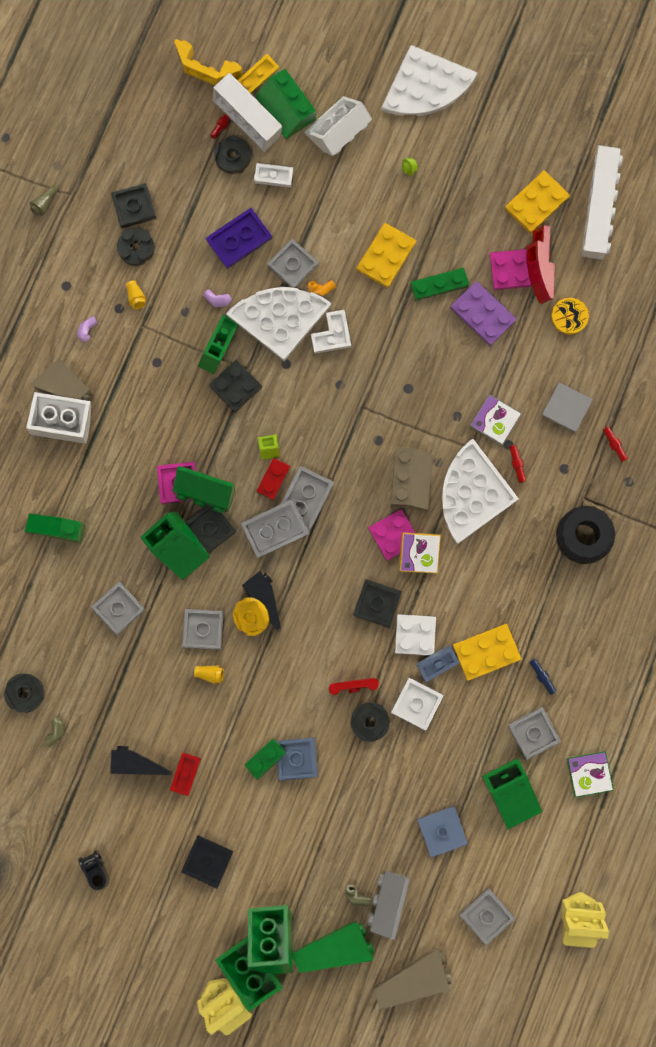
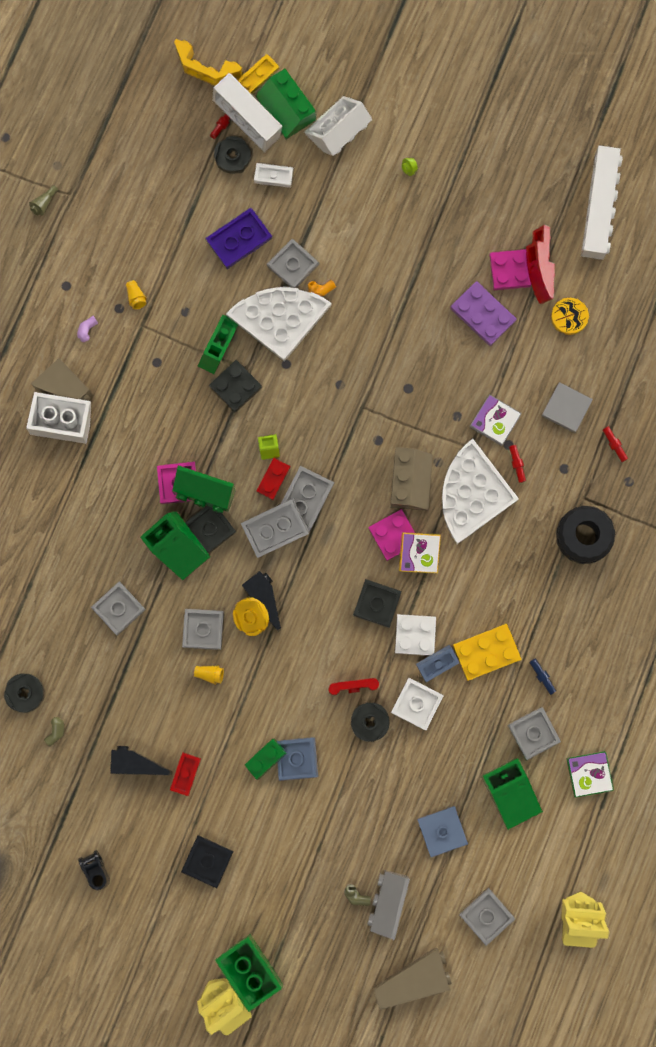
(55, 527): green slope -> none
(132, 236): pearl dark grey plate -> none
(133, 205): pearl dark grey plate -> none
(217, 301): lavender arm -> none
(270, 939): green slope -> none
(335, 949): green slope -> none
(336, 337): white plate -> none
(386, 255): yellow plate -> none
(426, 84): white plate -> none
(439, 284): green plate -> none
(537, 202): yellow plate -> none

